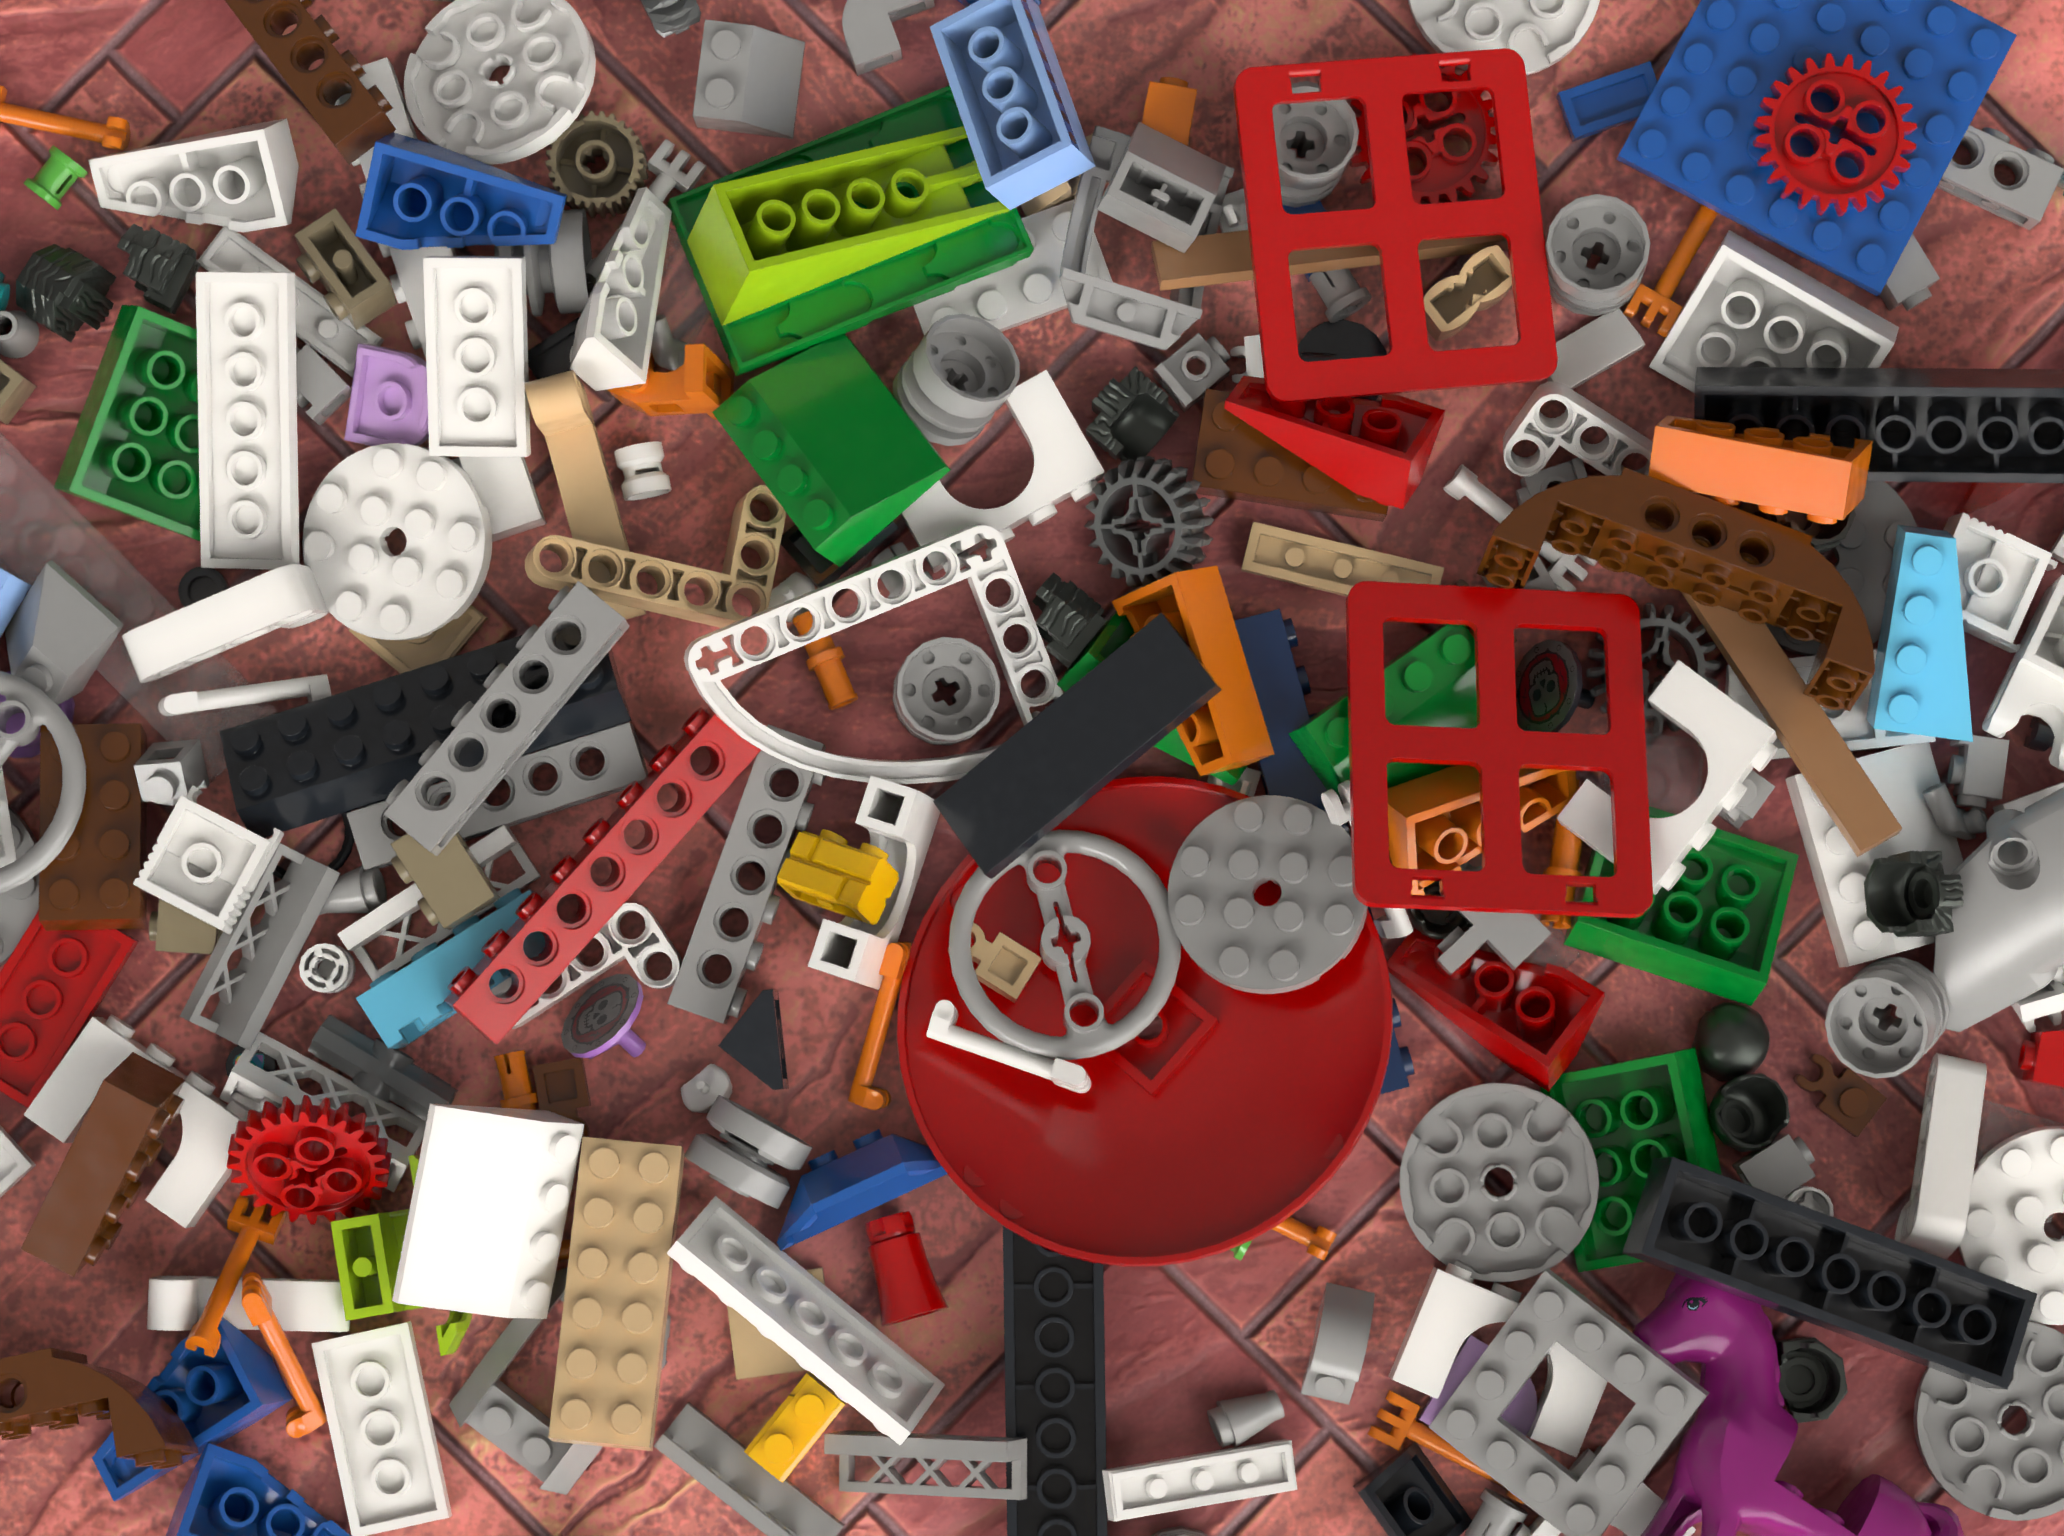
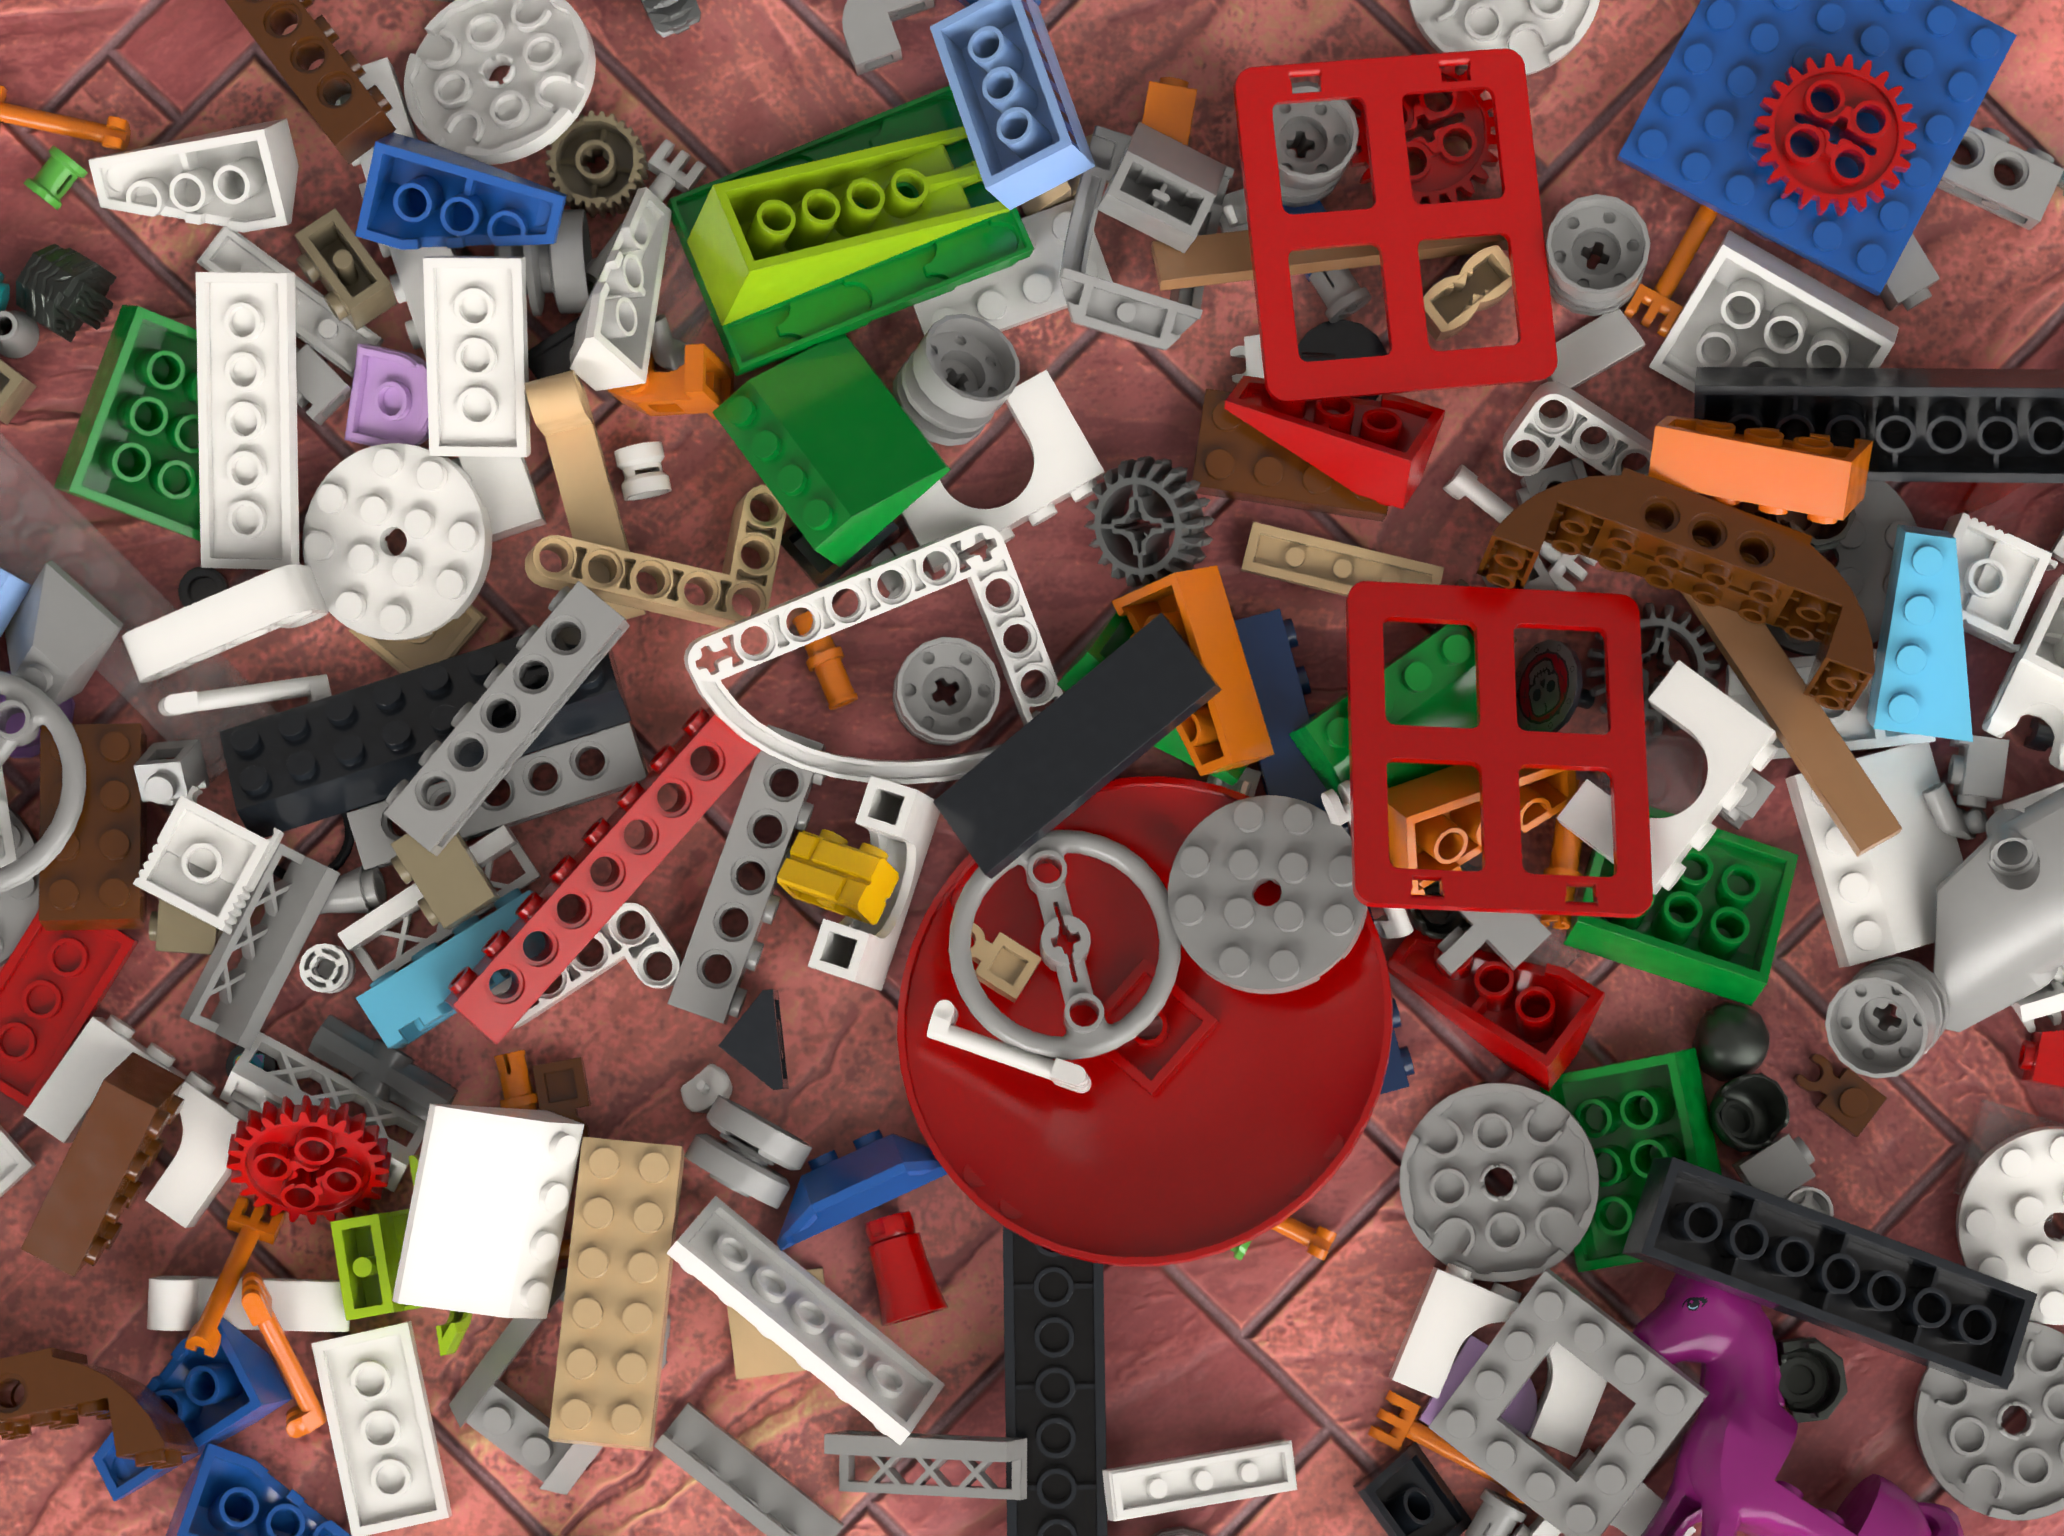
(159, 266): pearl dark grey hair -> none
(605, 1018): shield -> none
(748, 80): light grey slope -> none
(792, 587): white piece -> none
(795, 1427): yellow brick -> none
(892, 969): orange hinge -> none
(1067, 618): pearl dark grey hair -> none
(1130, 416): pearl dark grey hair -> none
(1180, 383): light grey brick -> none
(1243, 1417): light grey cone -> none
(1338, 1343): light grey brick -> none
(1606, 101): blue tile -> none
(1912, 894): pearl dark grey hair -> none
(1945, 1157): white beam -> none

